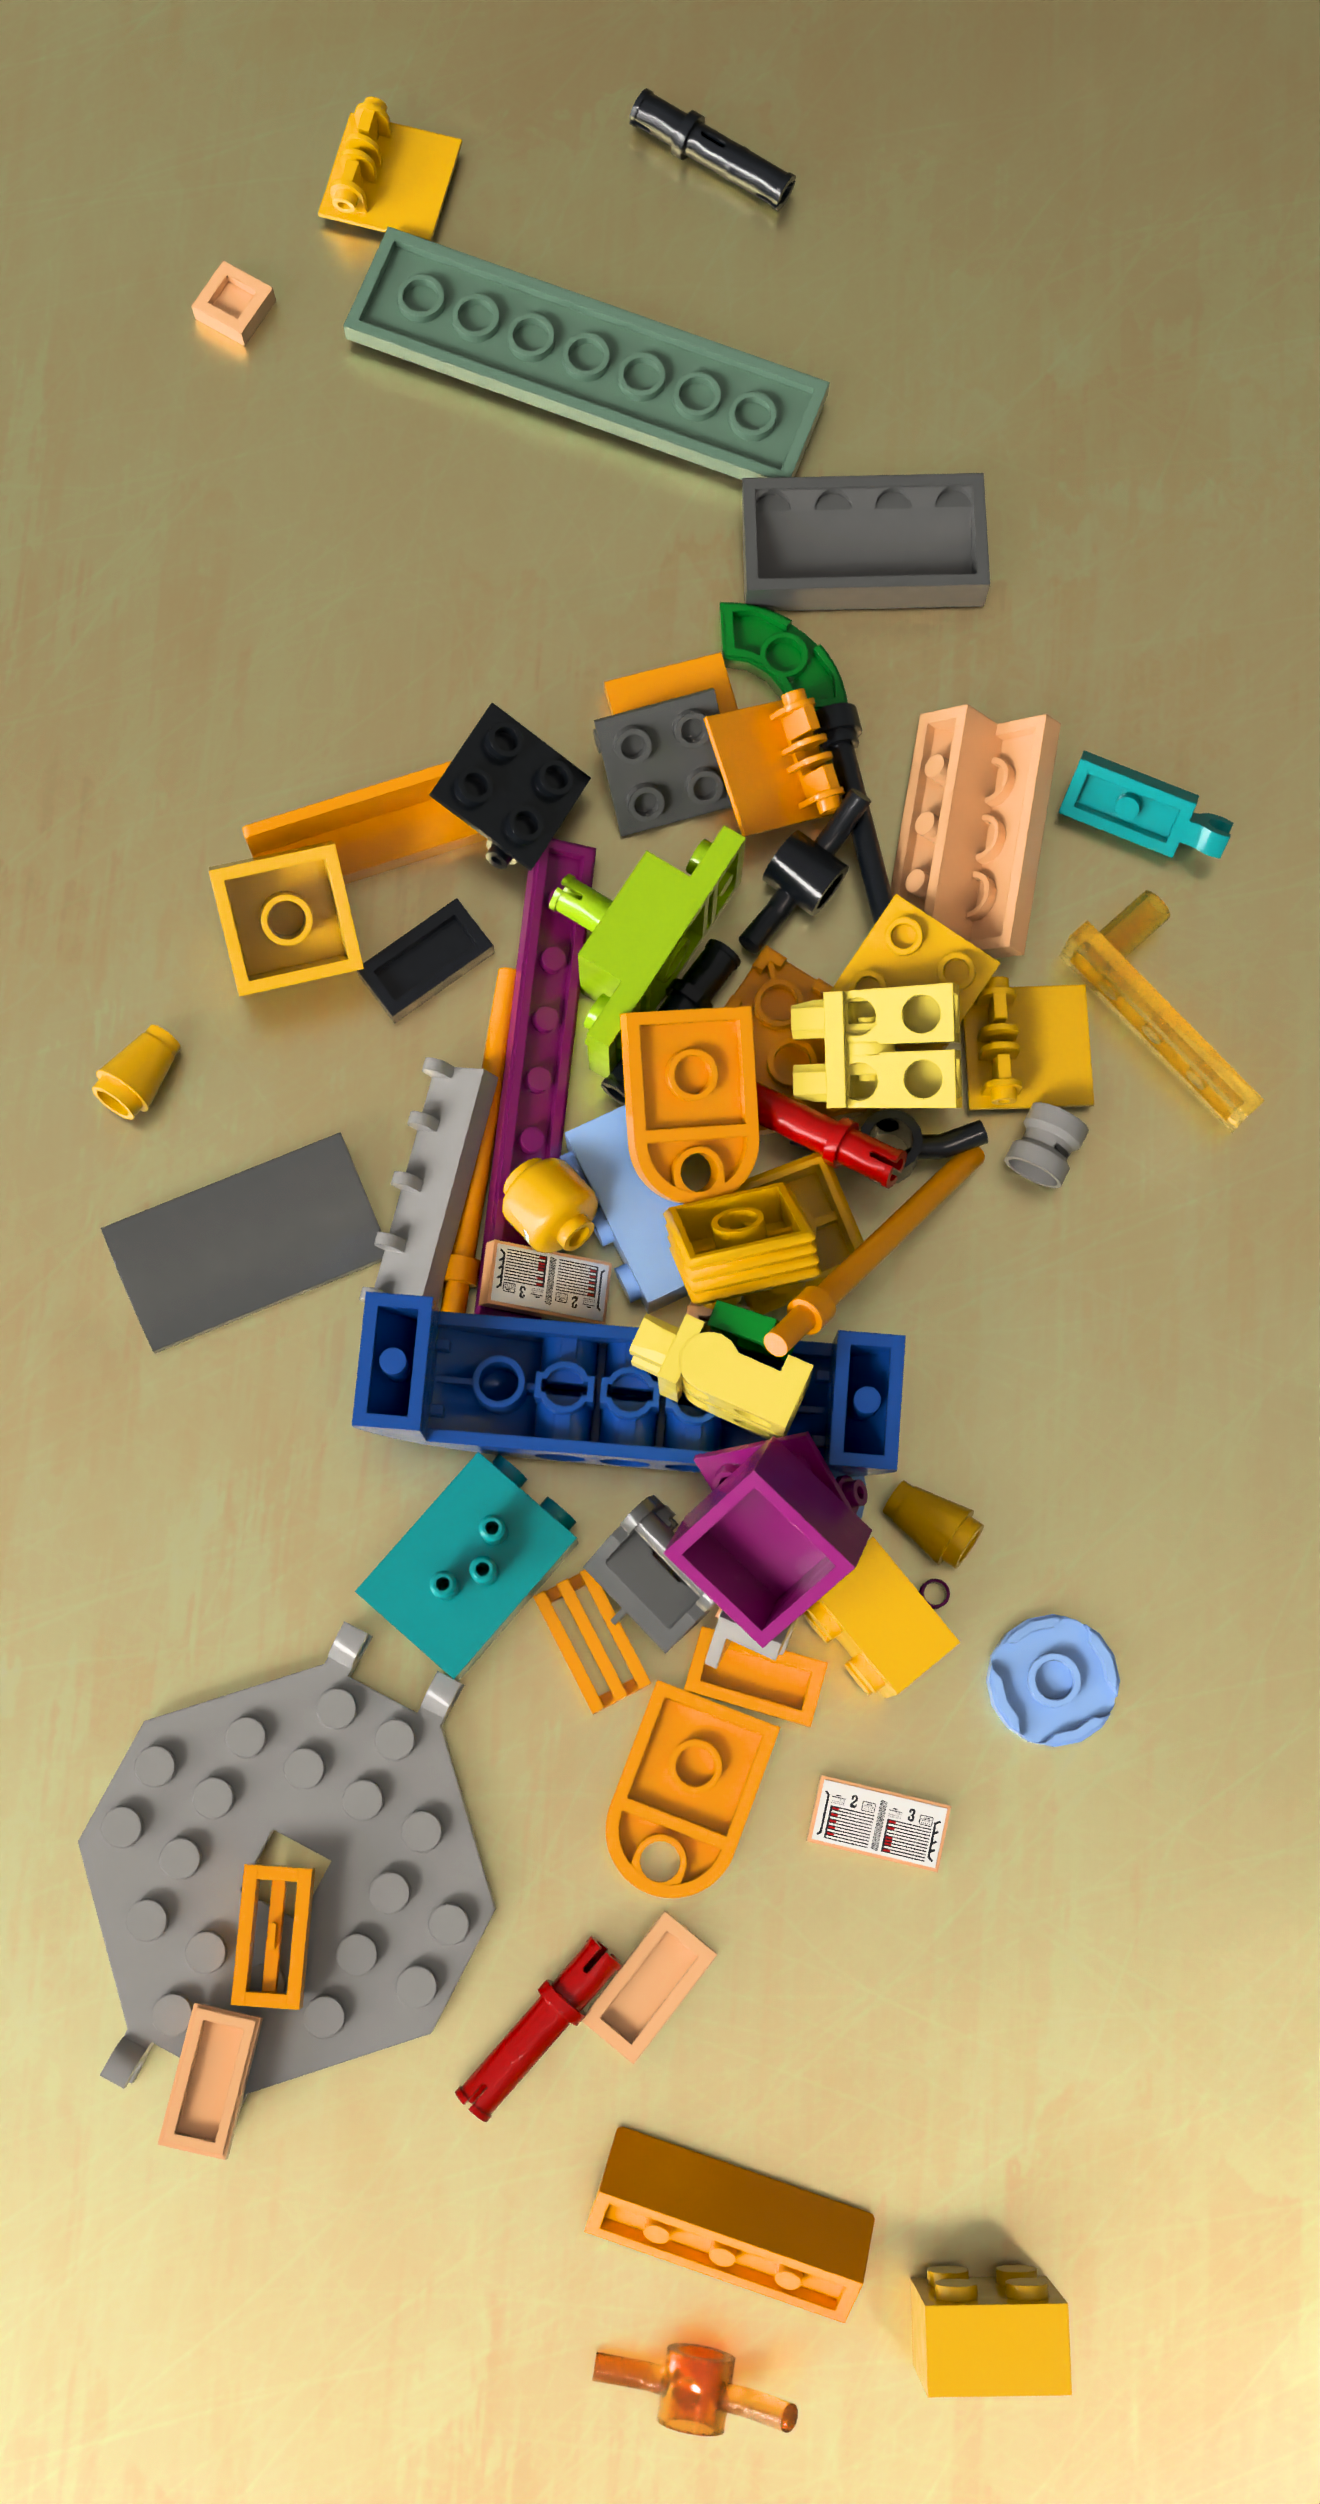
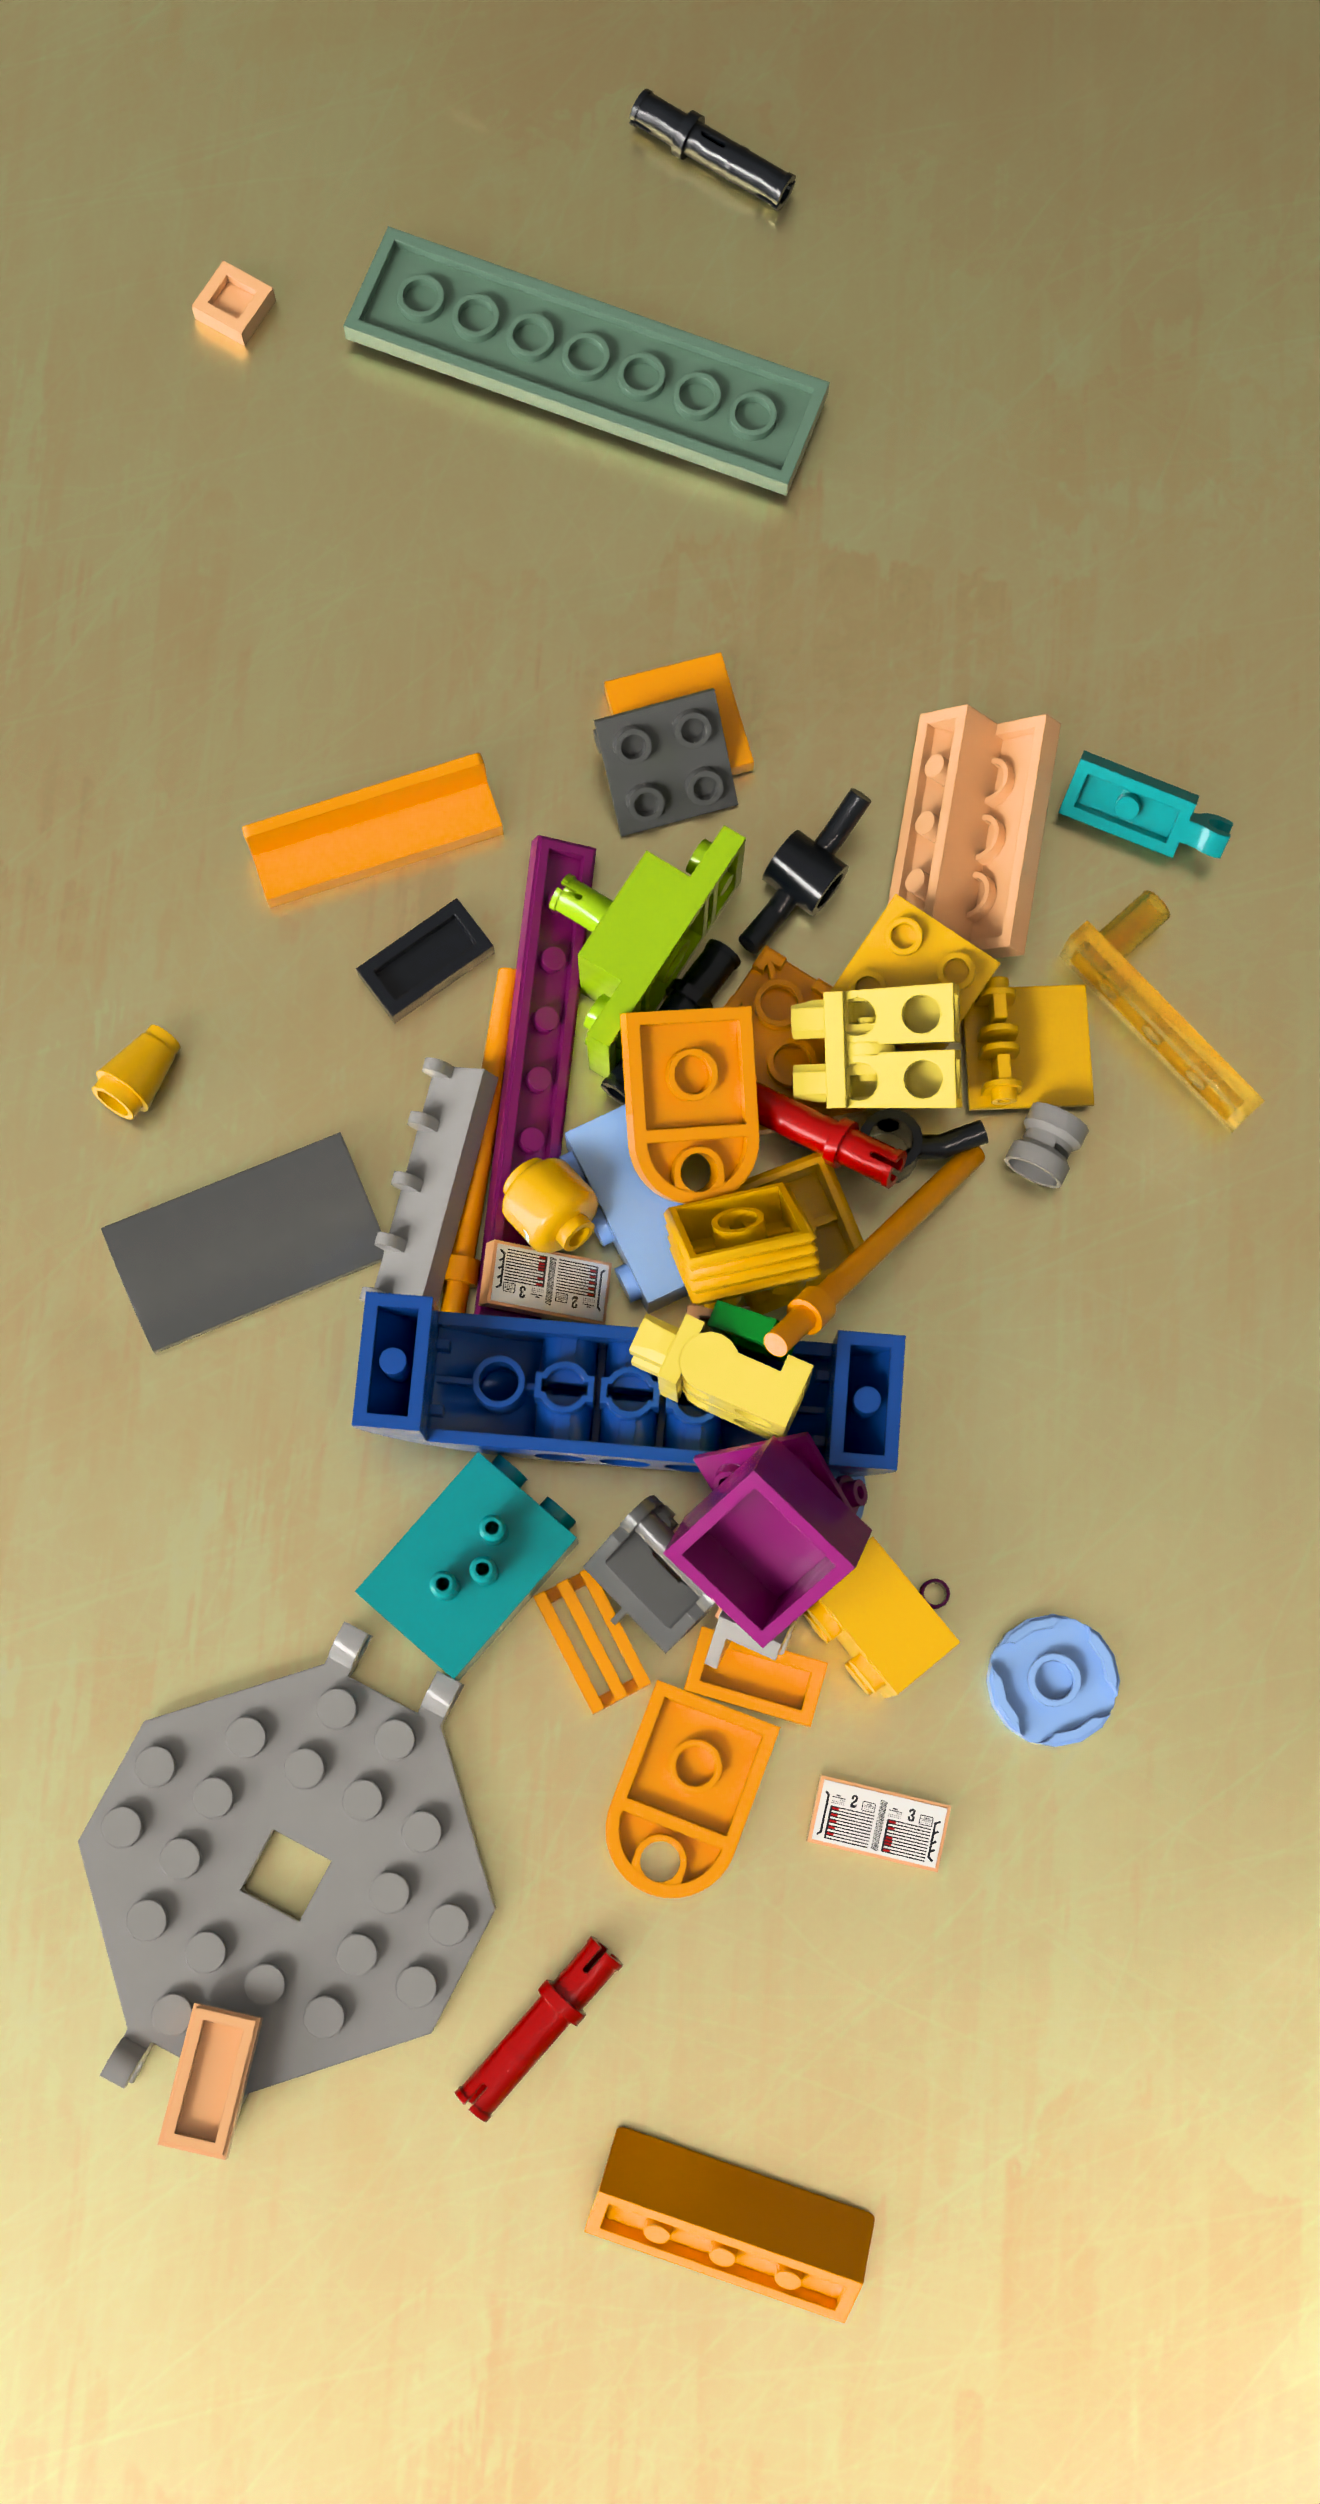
(246, 1936): light orange tile -> none
(286, 918): yellow brick -> none
(389, 174): yellow hinge -> none
(510, 789): black hinge -> none
(649, 1987): light nougat tile -> none
(696, 2390): clear orange piece -> none
(774, 763): light orange hinge -> none
(778, 653): green tile -> none
(842, 730): black piece -> none
(865, 542): dark grey slope -> none
(934, 1523): yellow cone -> none
(990, 2333): yellow brick -> none

